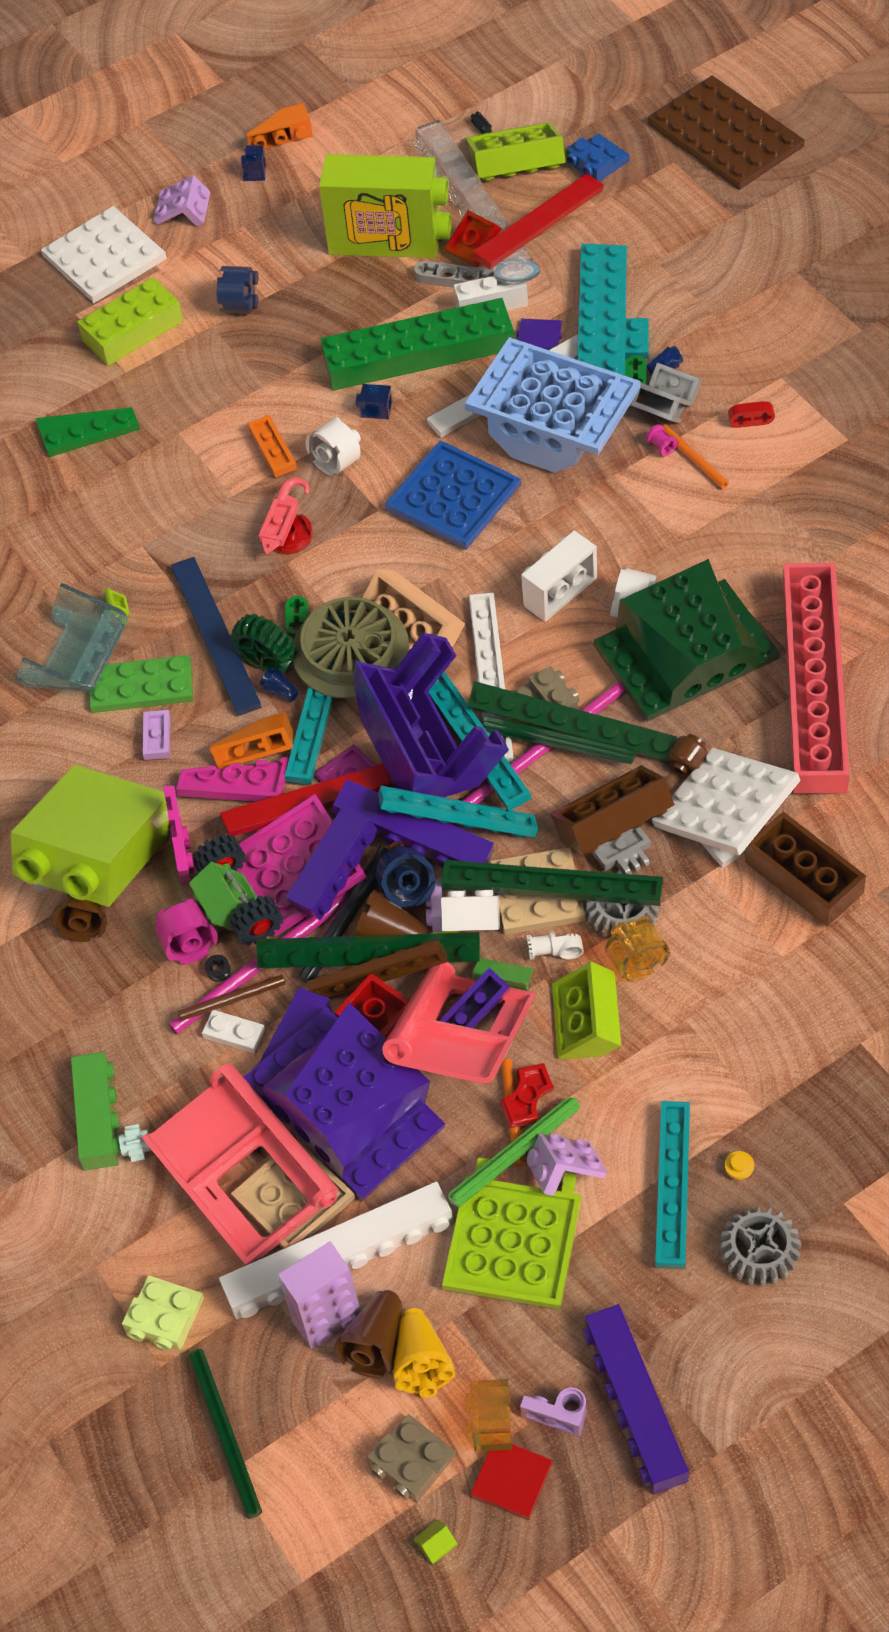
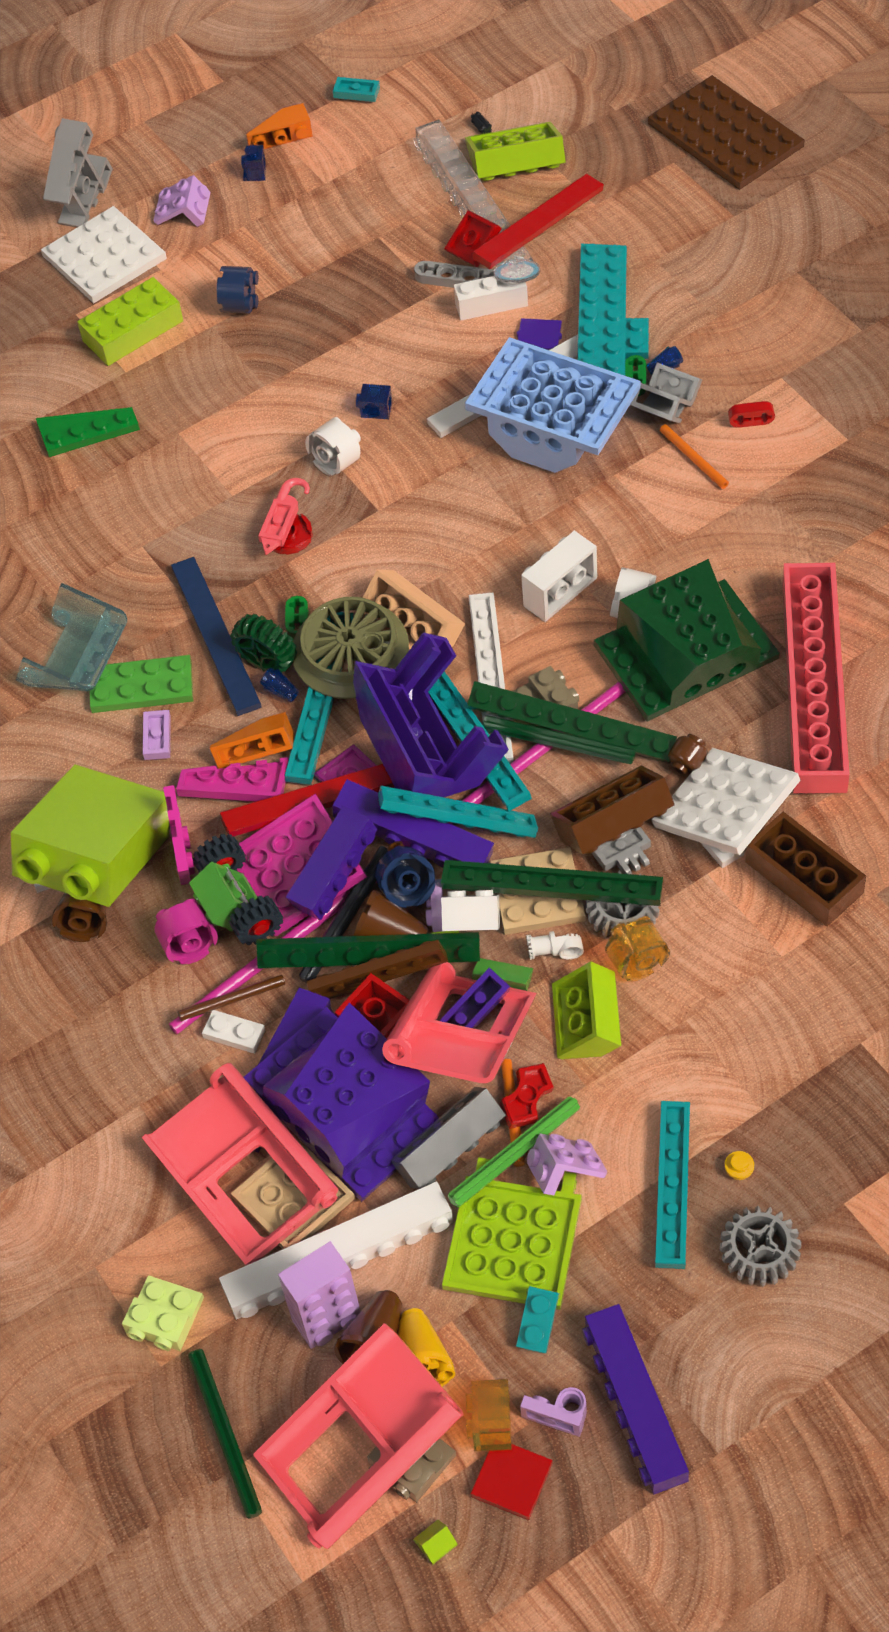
(73, 174): none -> light grey wedge
(94, 1111): bright green brick -> none
(116, 600): lime slope -> none
(133, 1144): light aqua gear -> none
(213, 974): black bush -> none
(272, 446): orange plate -> none
(356, 89): none -> teal plate
(384, 205): lime brick -> none
(393, 1404): none -> coral piece
(416, 343): green brick -> none
(448, 1138): none -> brick
(453, 494): blue plate -> none
(537, 1319): none -> teal plate
(596, 156): blue plate -> none
(660, 439): dark pink bush -> none

